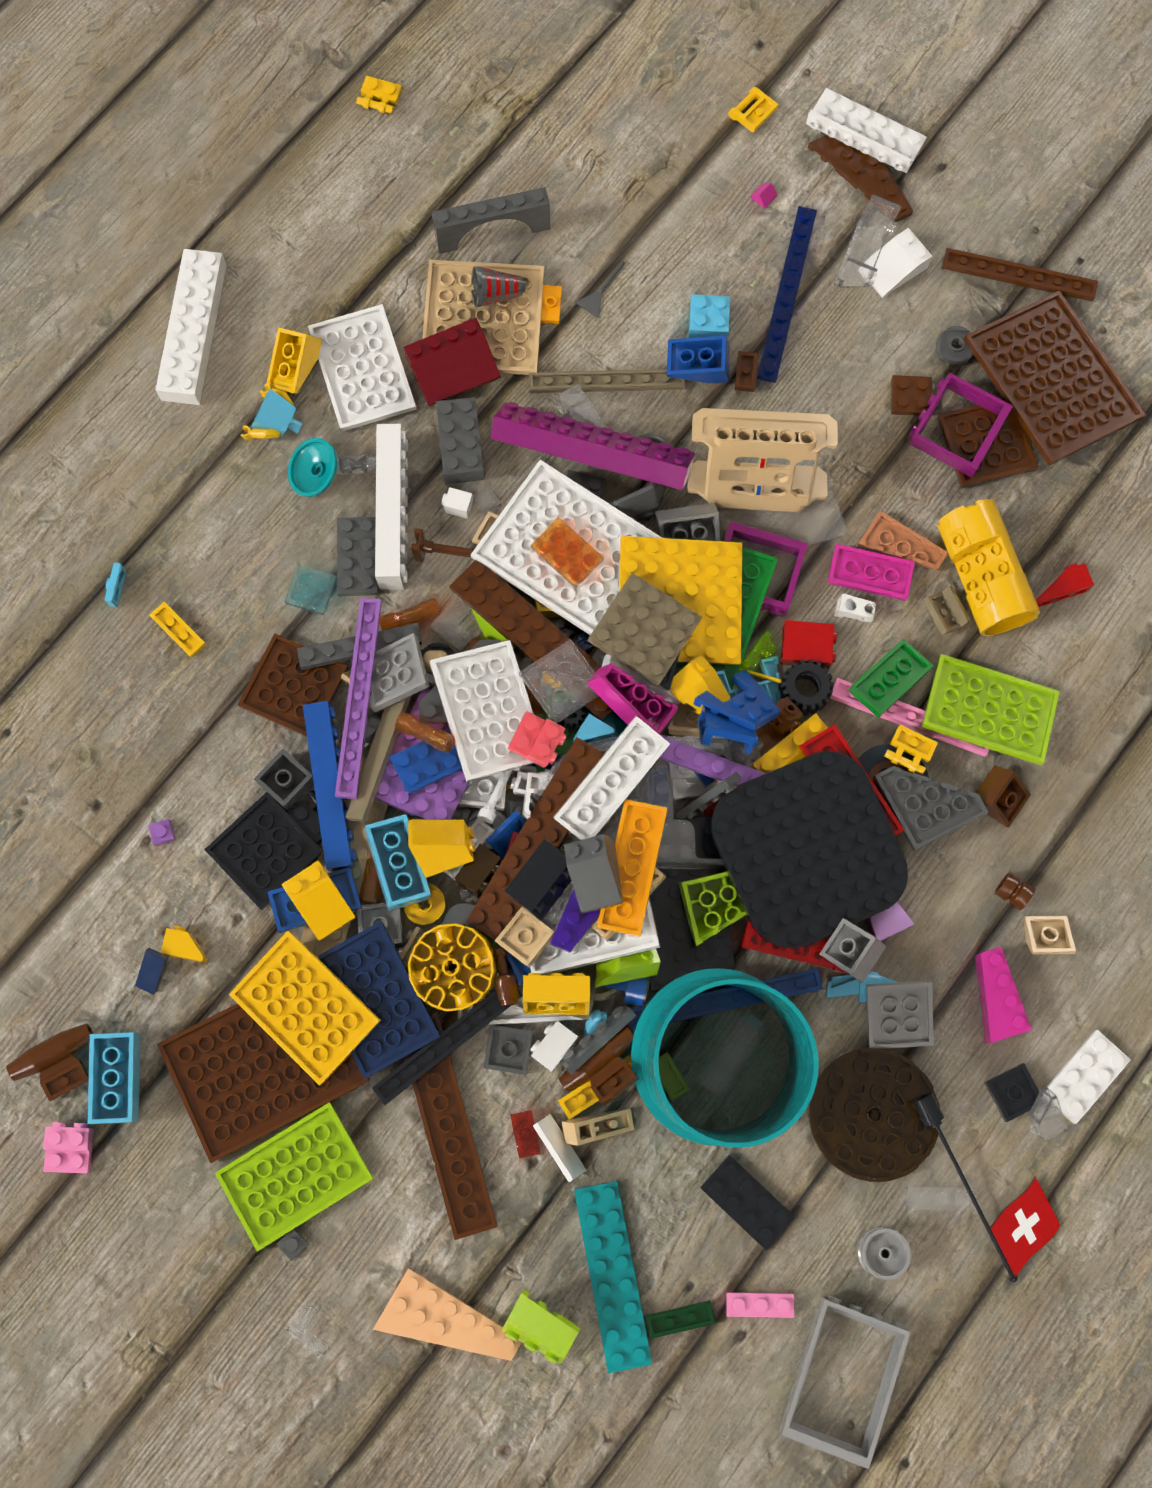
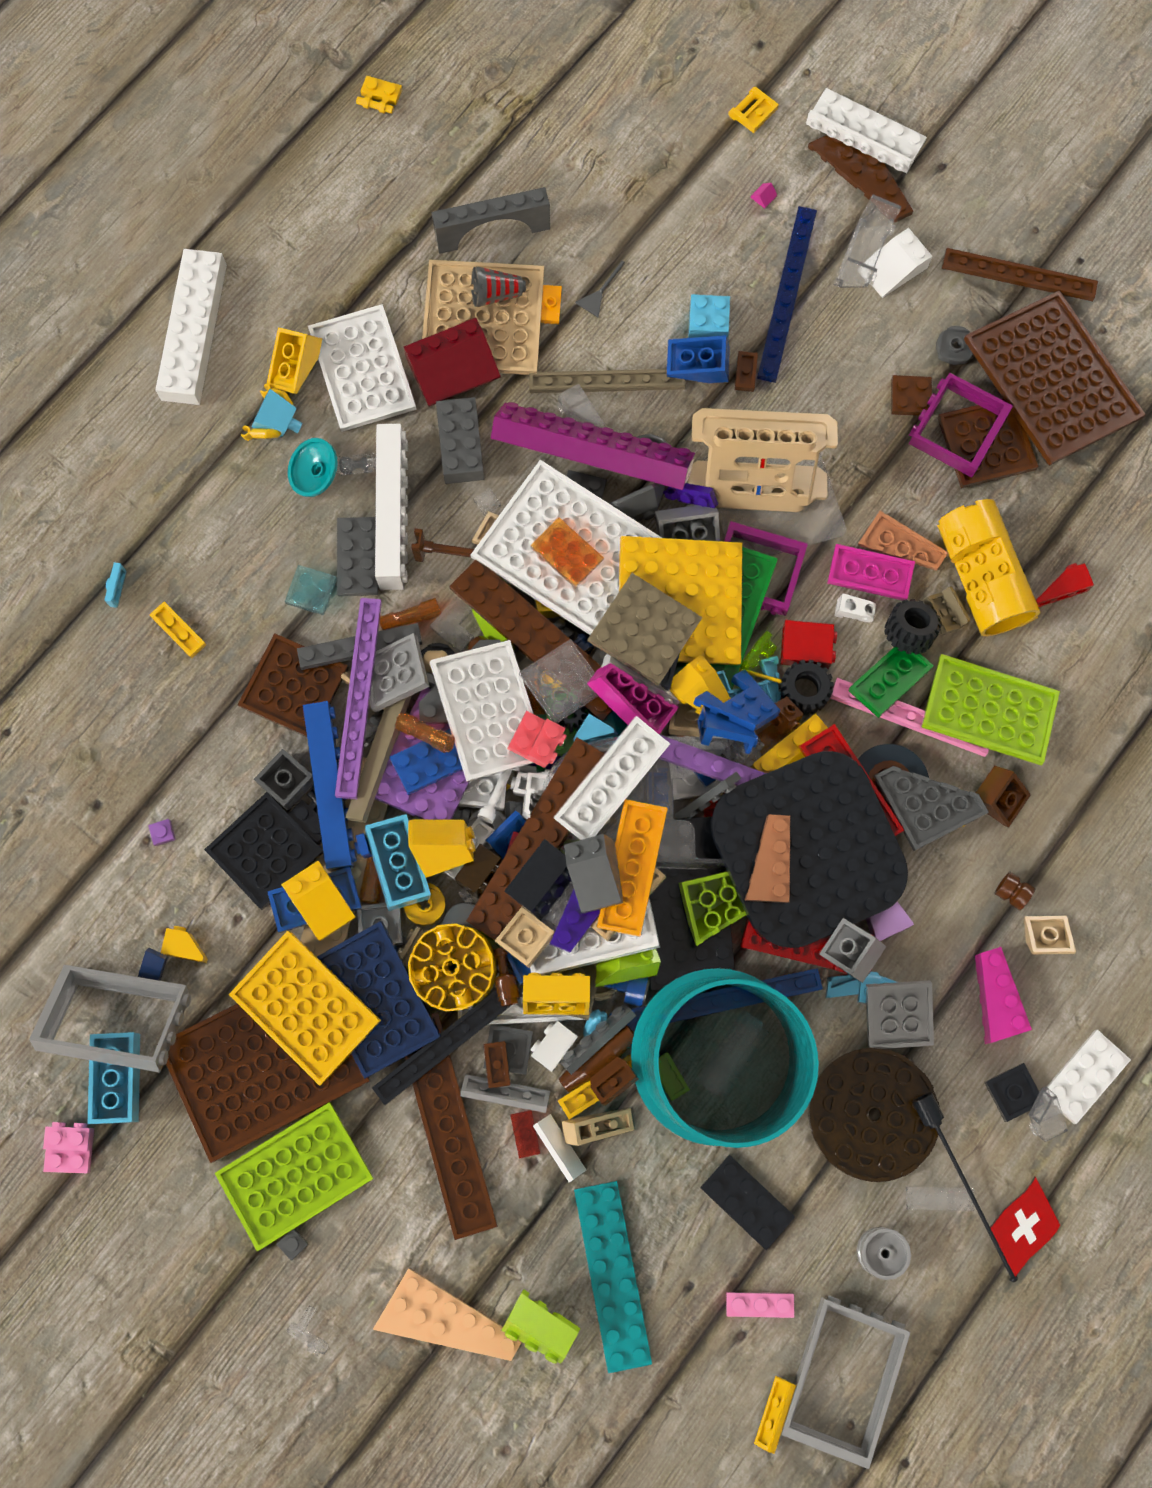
(55, 1062): reddish brown plate -> none
(62, 994): none -> light grey window
(362, 846): none -> blue plate
(457, 502): white brick -> none
(497, 1064): none -> reddish brown plate
(513, 1095): none -> light grey plate
(680, 1319): dark green tile -> none
(693, 494): none -> dark purple hinge
(772, 863): none -> nougat wing
(775, 1414): none -> yellow tile
(905, 636): none -> black tyre
(914, 744): yellow plate -> none

